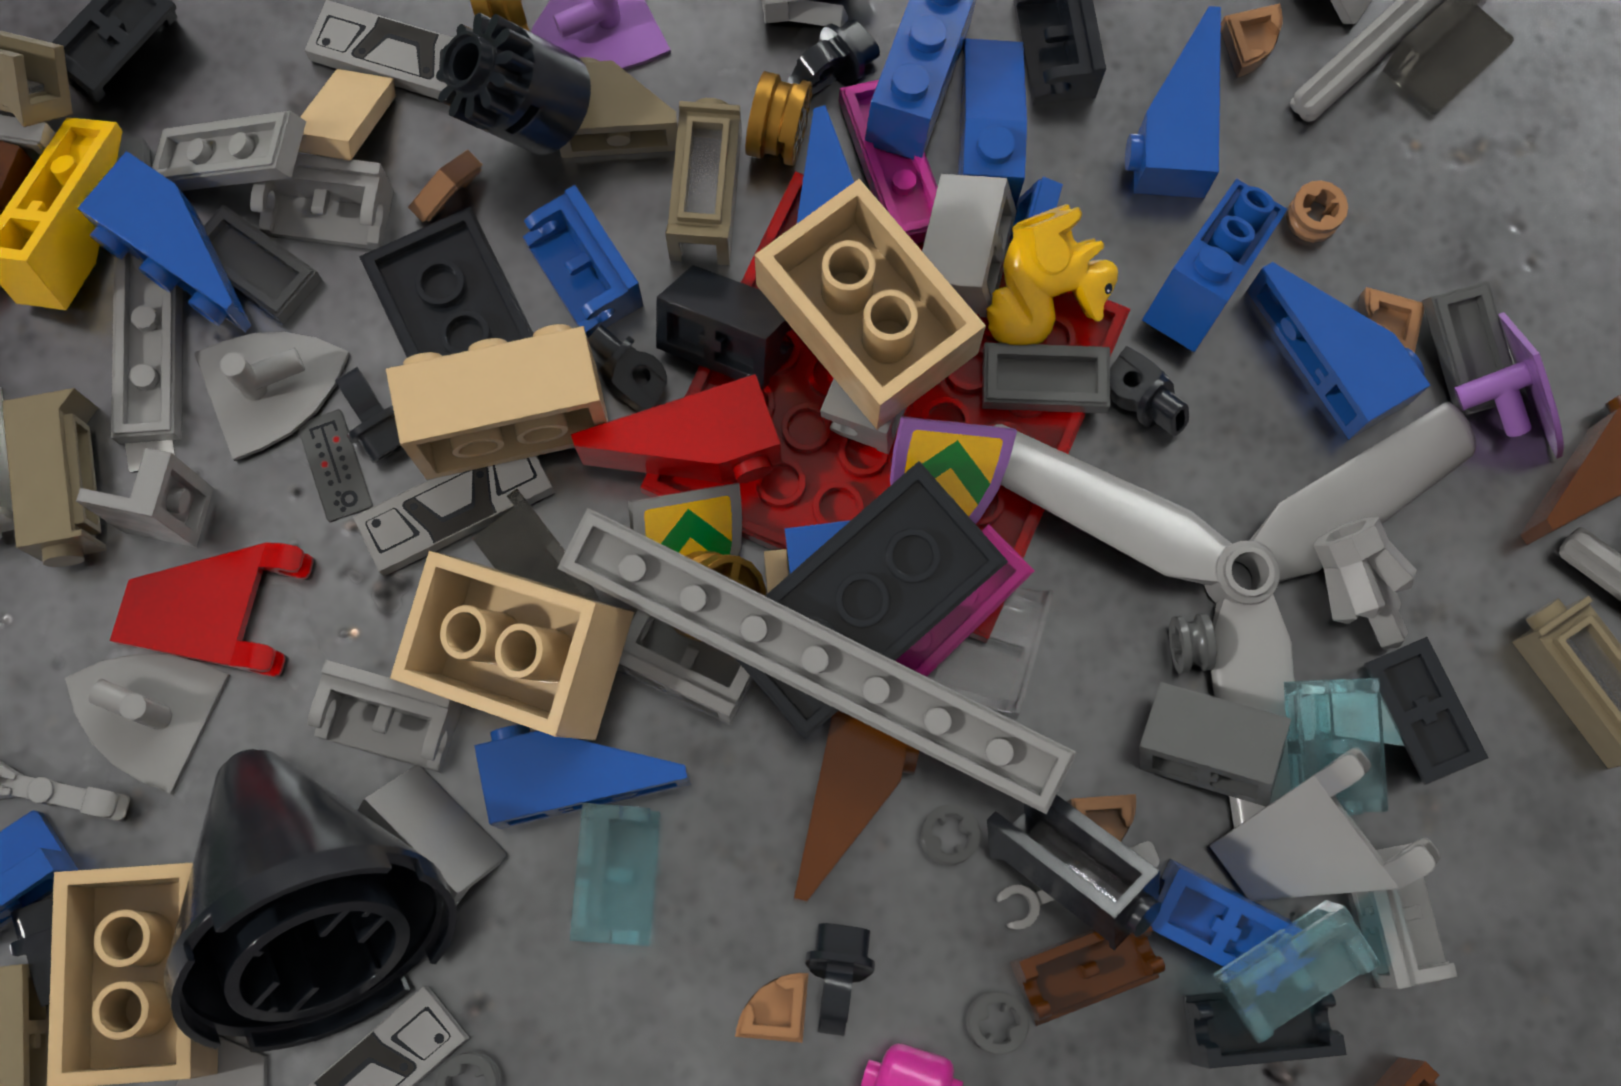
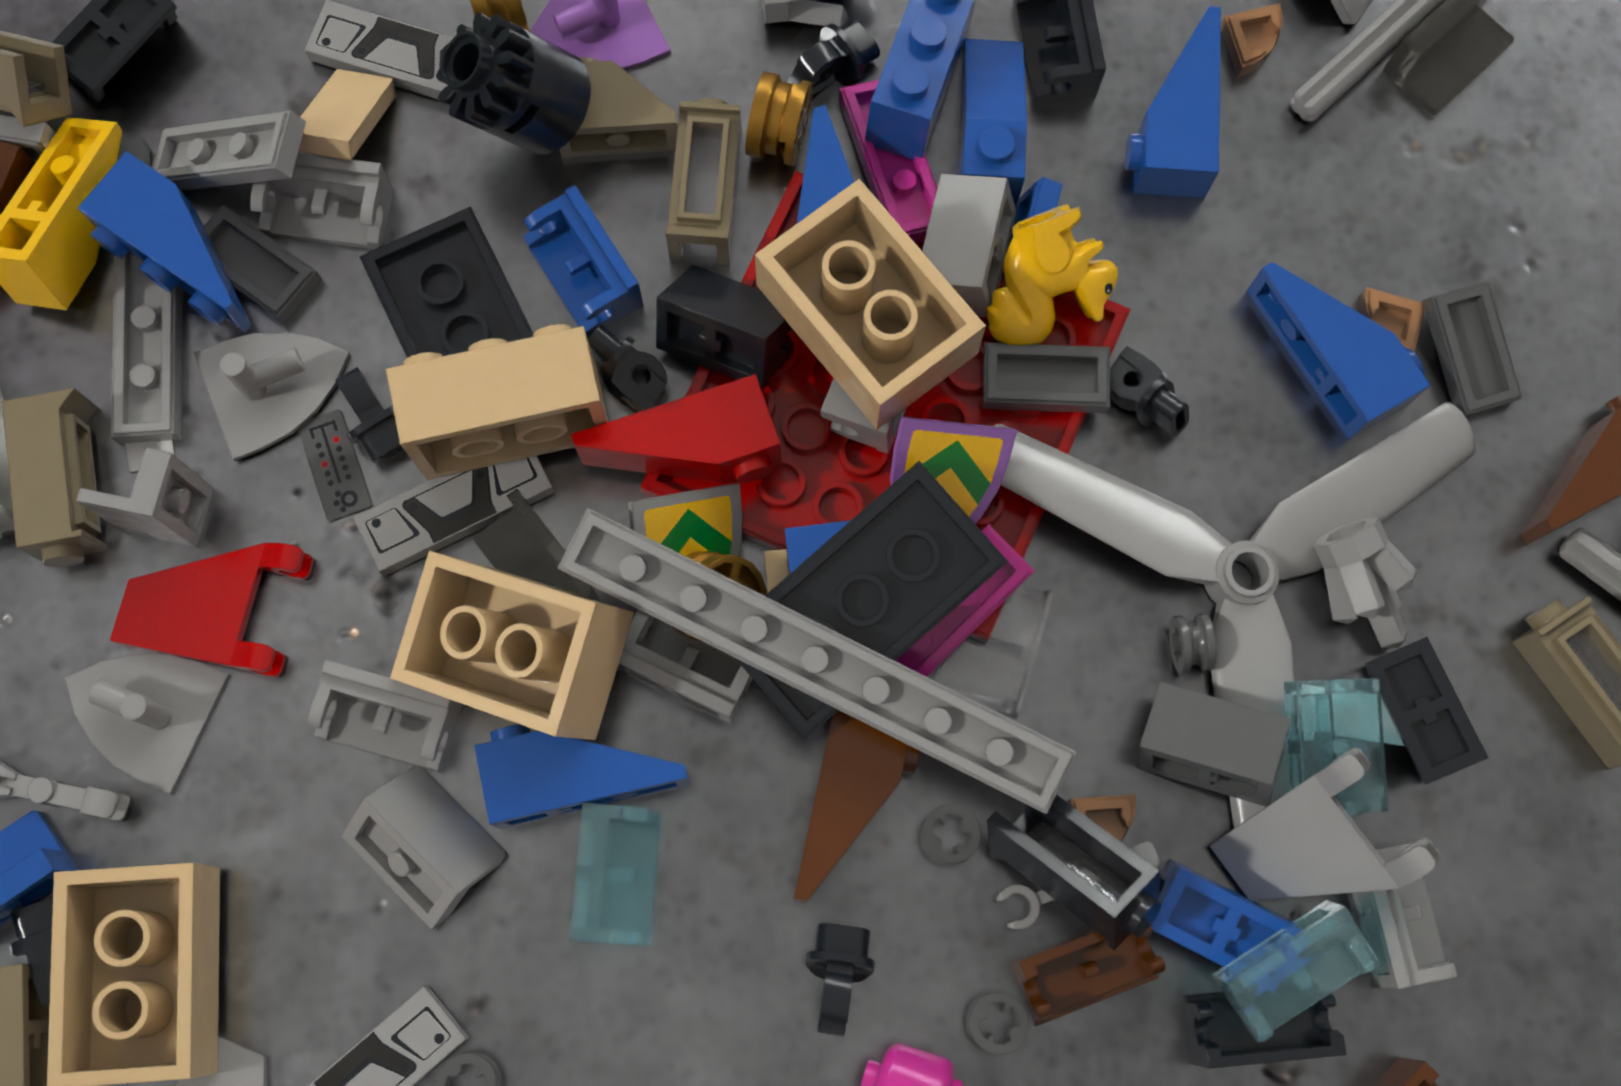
(297, 912): black cone -> none
(444, 184): medium nougat tile -> none
(776, 1010): medium nougat tile -> none
(1214, 264): blue slope -> none
(1327, 195): medium nougat bush -> none
(1504, 388): medium lavender shield -> none

